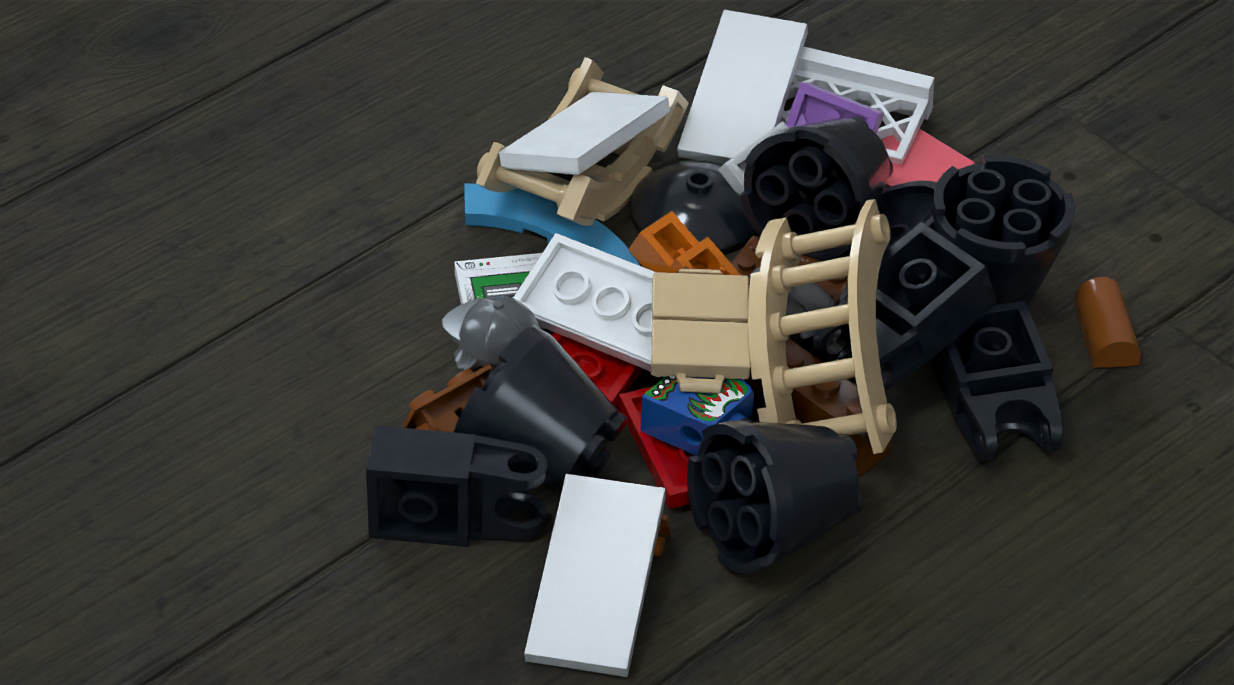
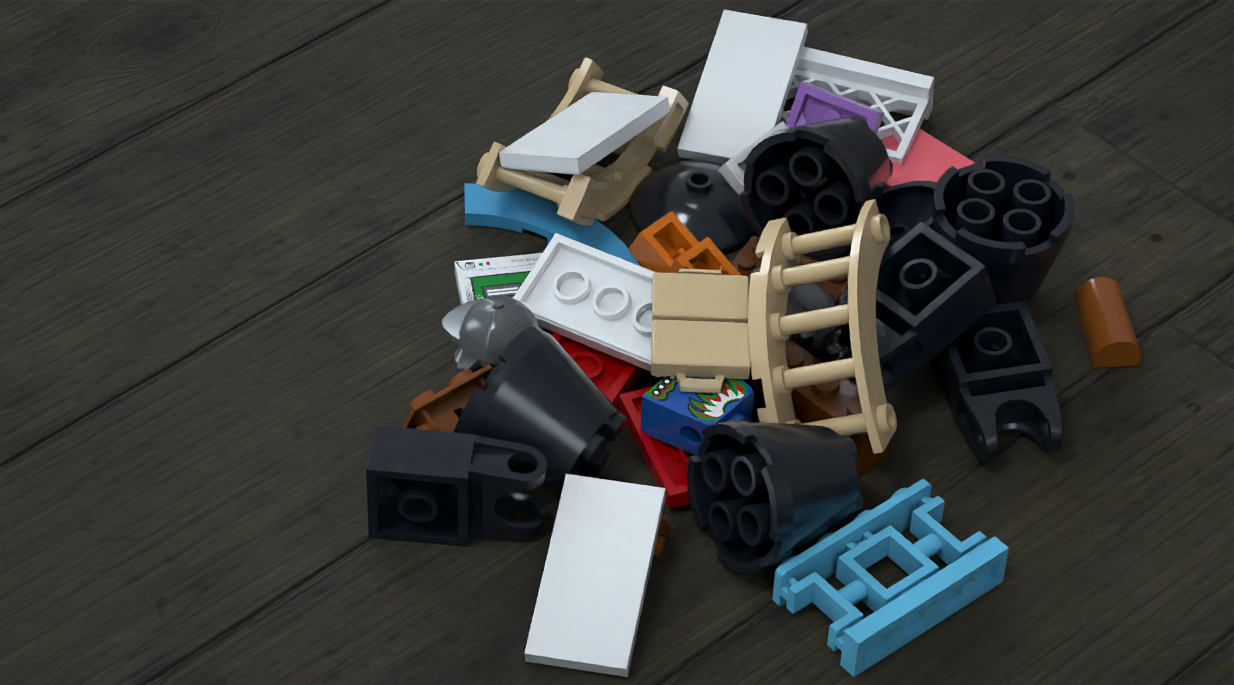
(908, 605): none -> medium azure fence

